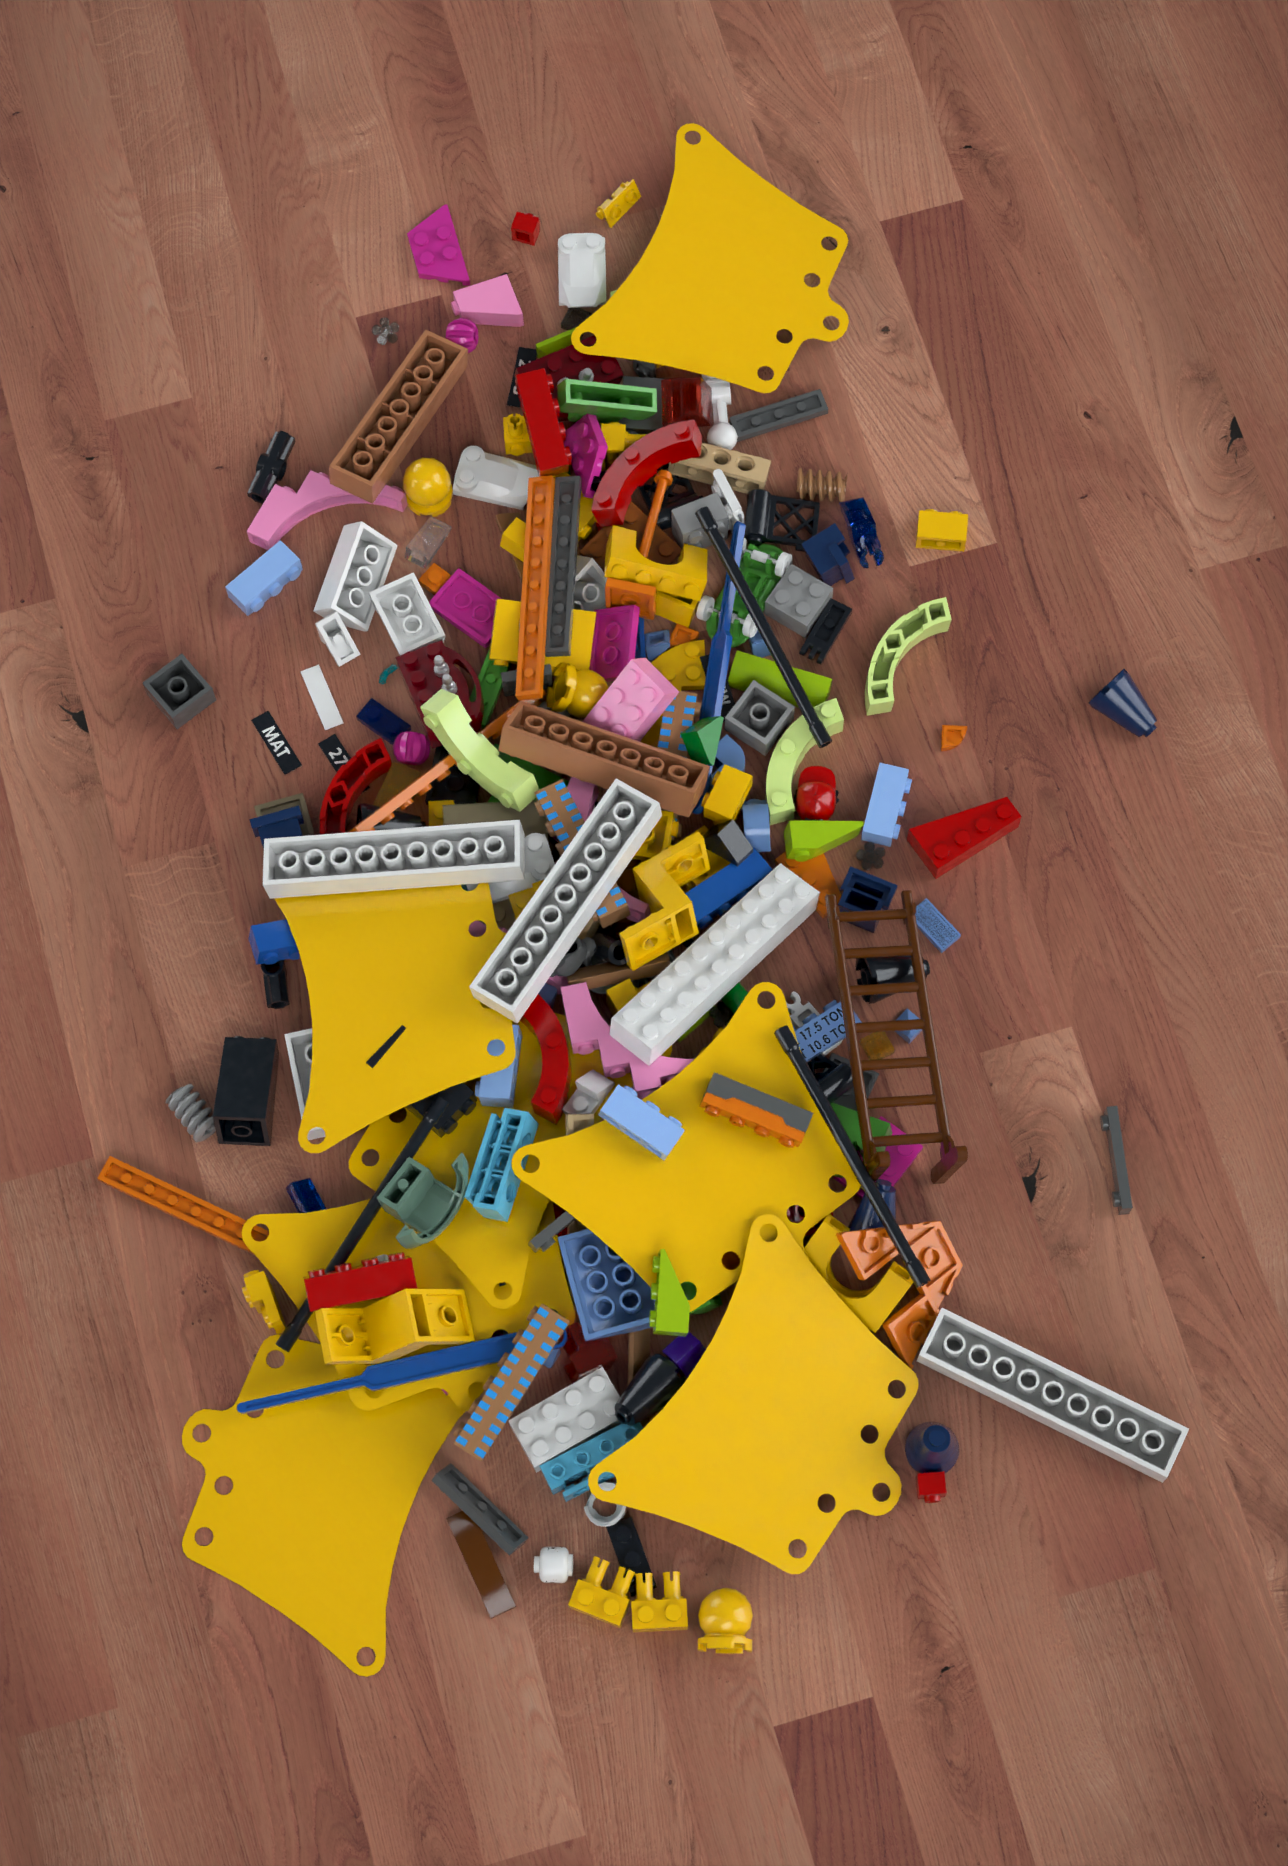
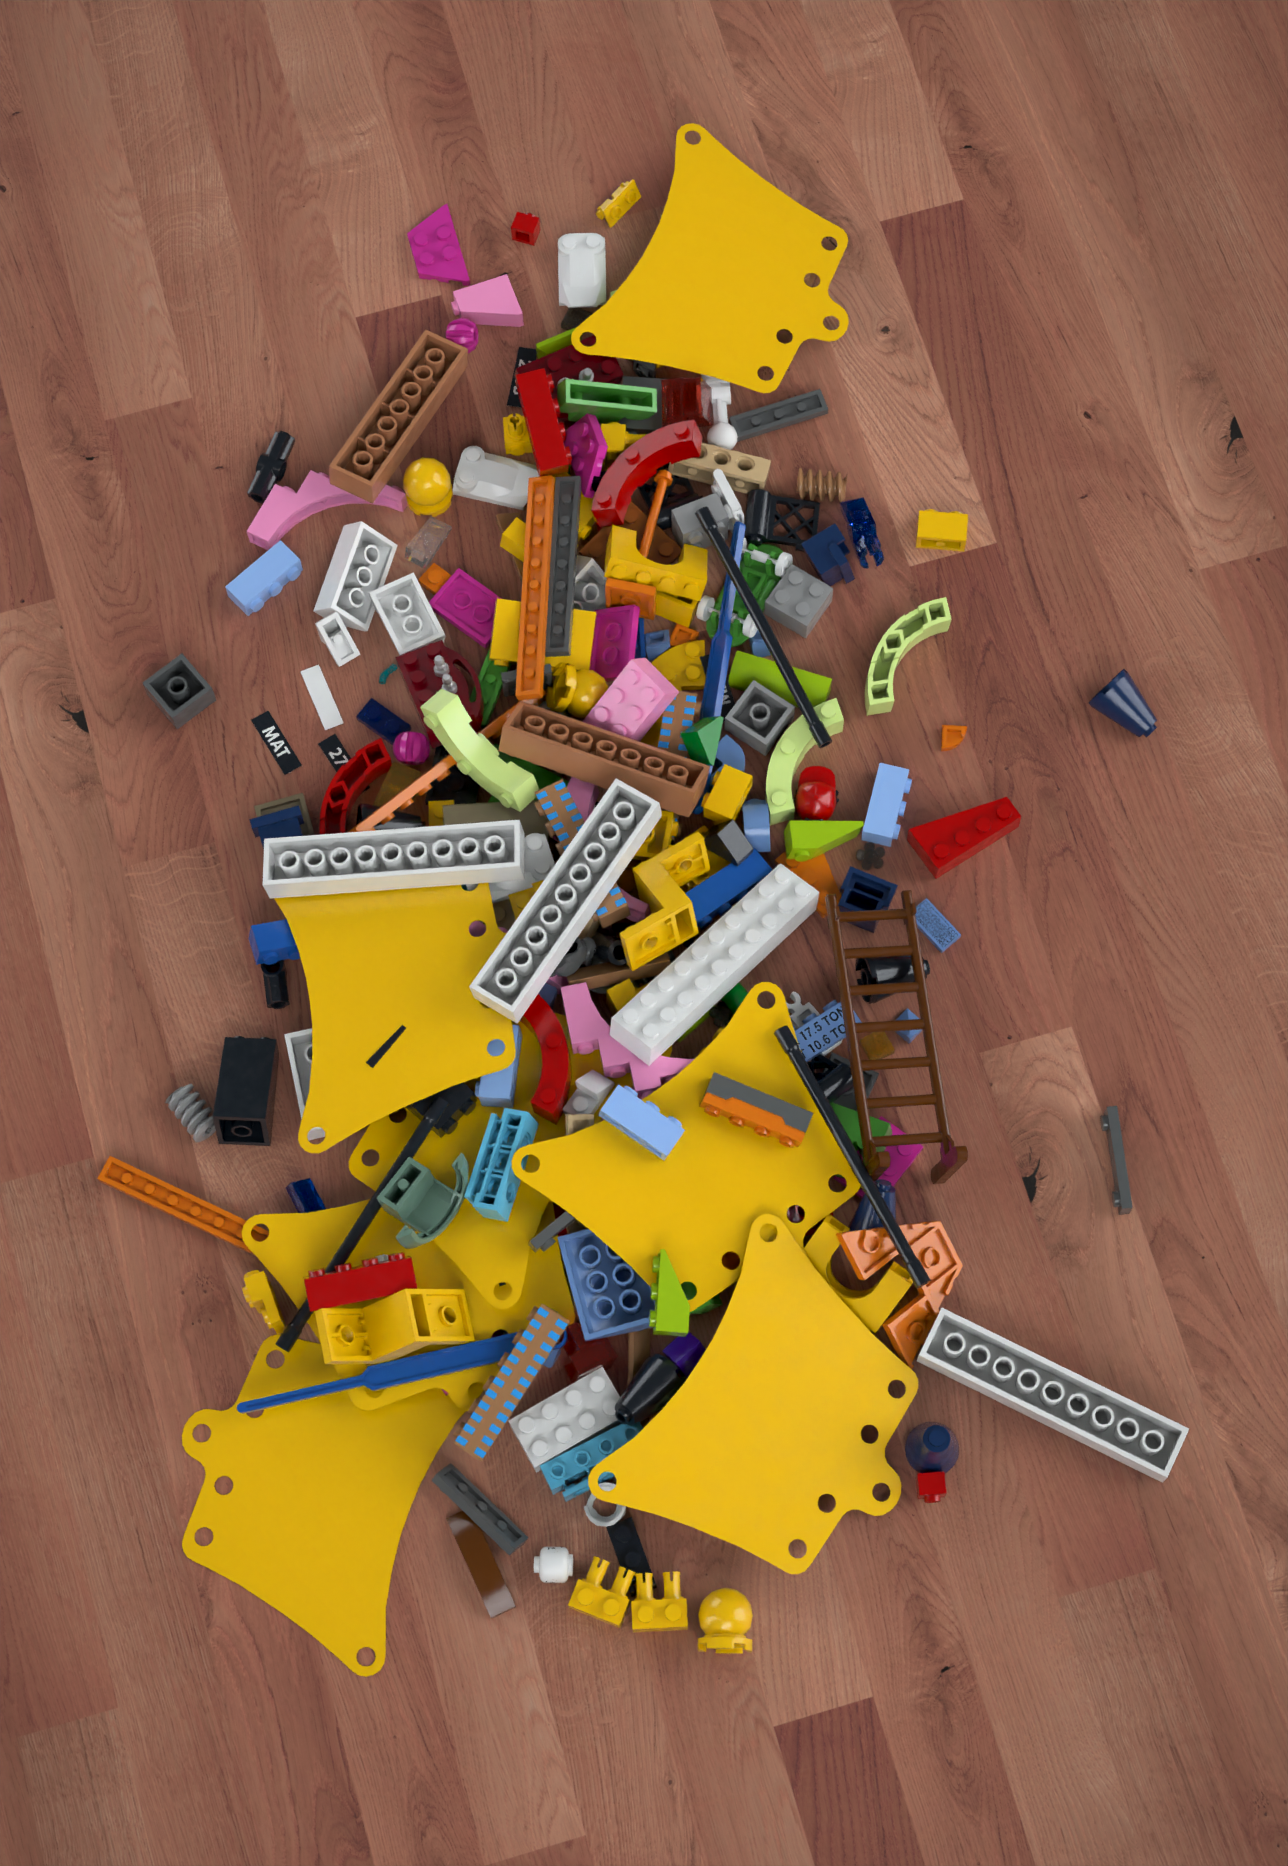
(386, 331): clear smoke plant -> none
(826, 630): black hinge -> none

